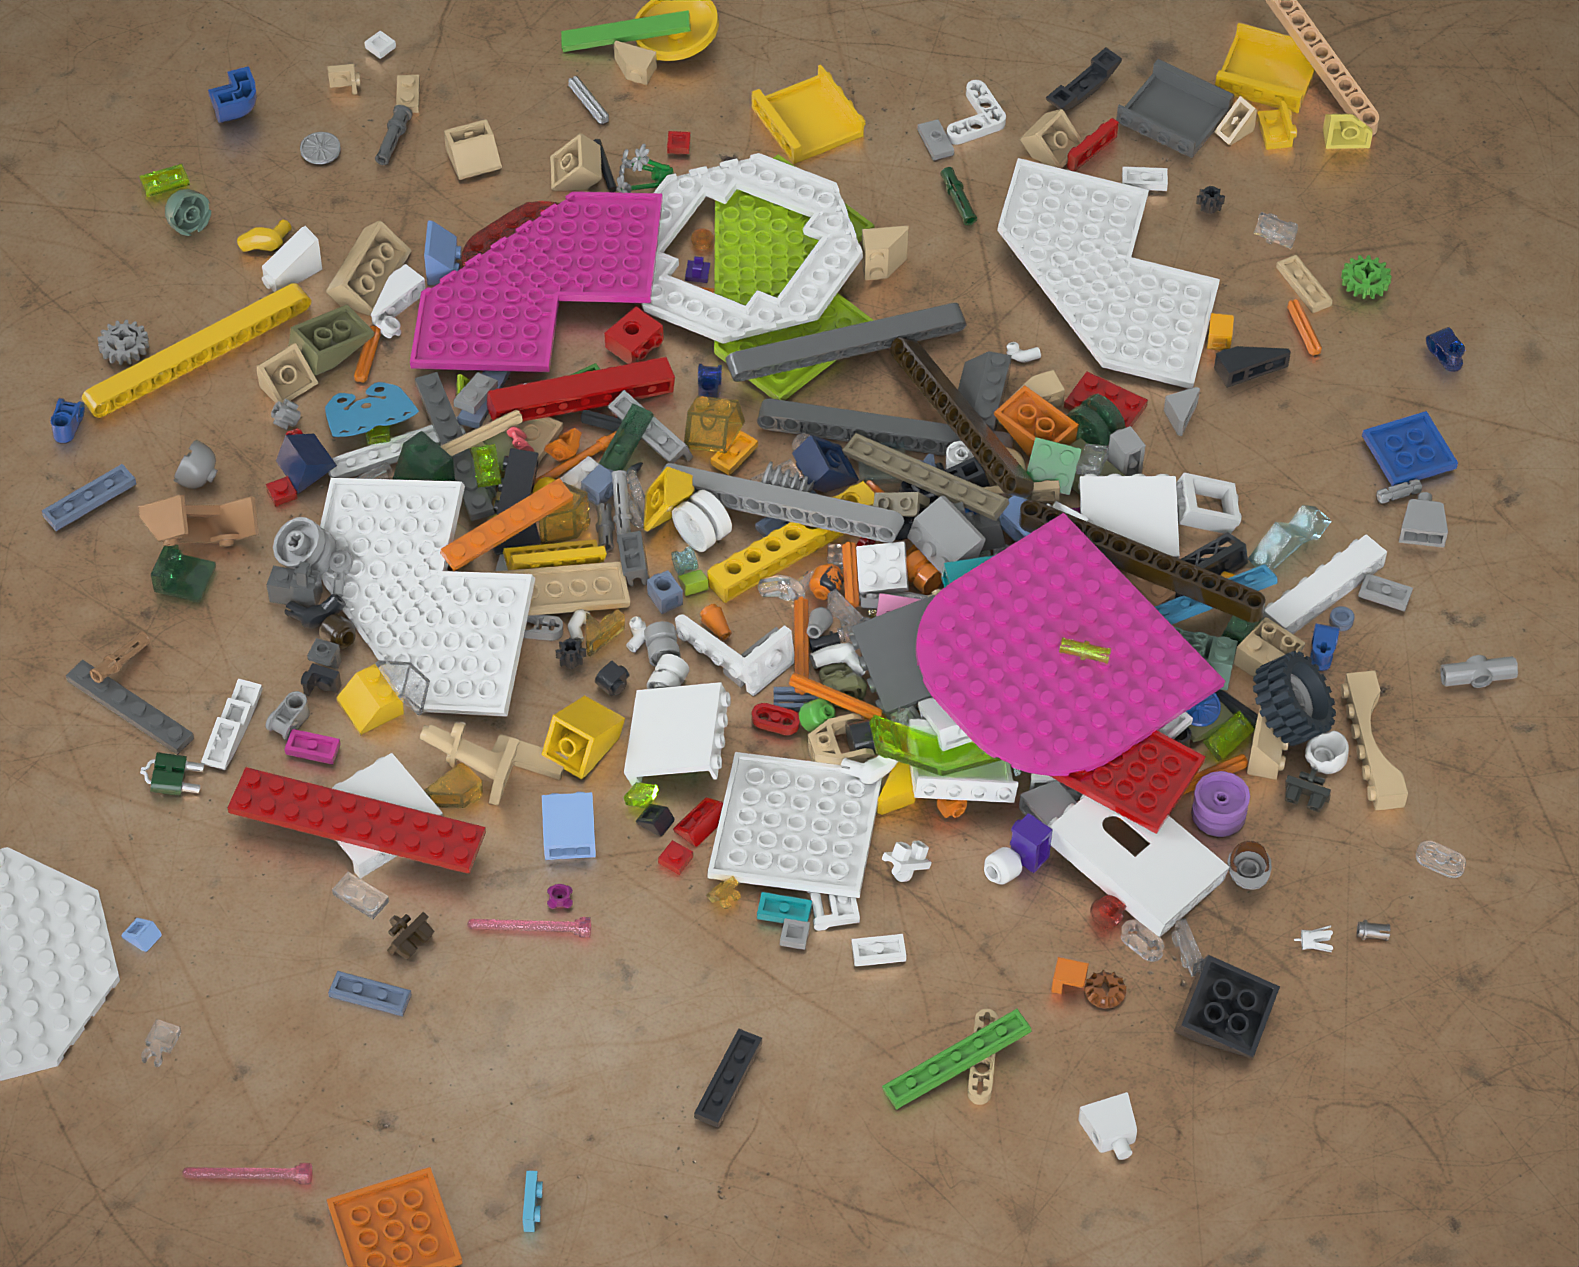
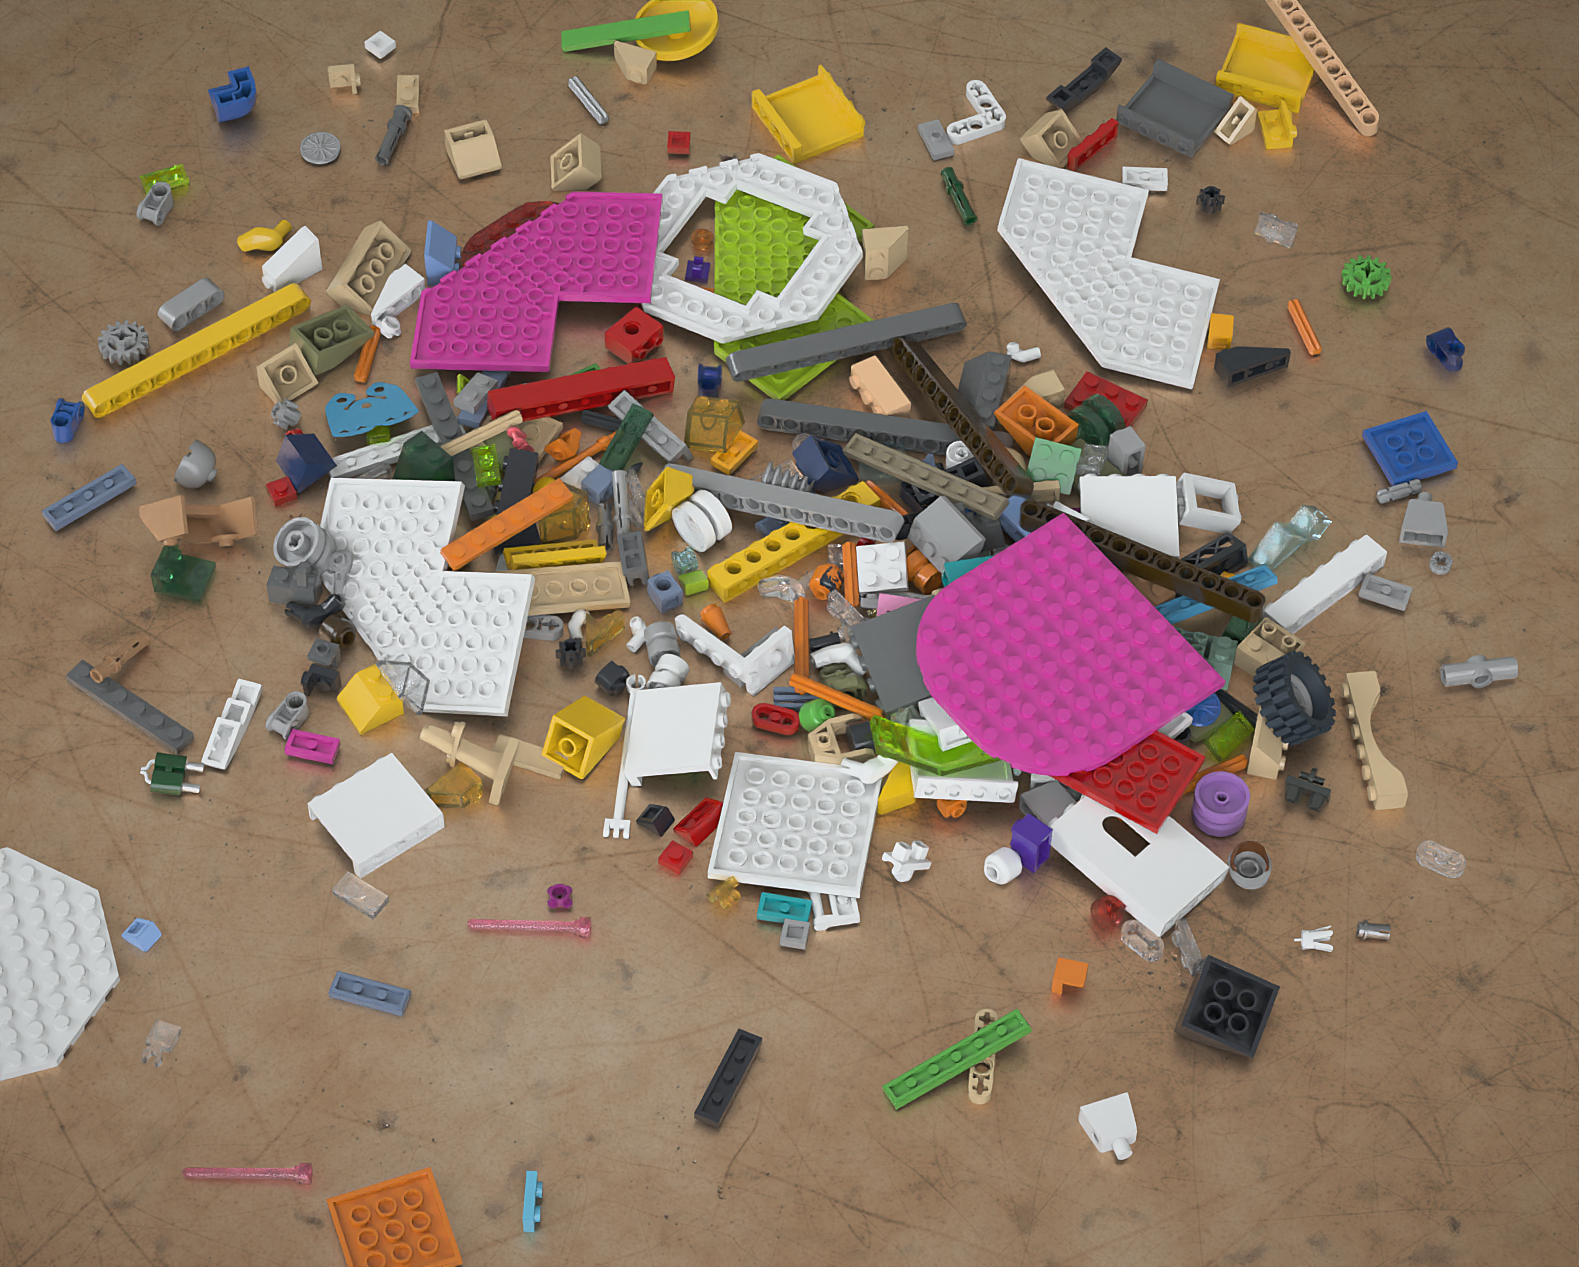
(156, 203): none -> light grey piece
(187, 211): sand green cylinder -> none
(191, 304): none -> light grey beam
(357, 820): red plate -> none
(418, 927): dark brown hips -> none
(568, 826): light blue brick -> none
(609, 179): black bar -> none
(617, 822): none -> white hinge
(641, 795): clear neon green plate -> none
(658, 174): plant -> none
(819, 621): light grey cone -> none
(878, 950): white plate -> none
(879, 389): none -> light nougat brick
(905, 503): dark tan bracket -> none
(1085, 650): clear neon green pin -> none
(1096, 994): dark orange gear -> none
(1180, 408): light grey slope -> none
(1304, 283): tan tile -> none
(1324, 645): blue piece -> none
(1327, 752): white hair -> none
(1341, 618): sand blue tile -> none
(1346, 132): light yellow slope -> none
(1438, 557): none -> light grey bush

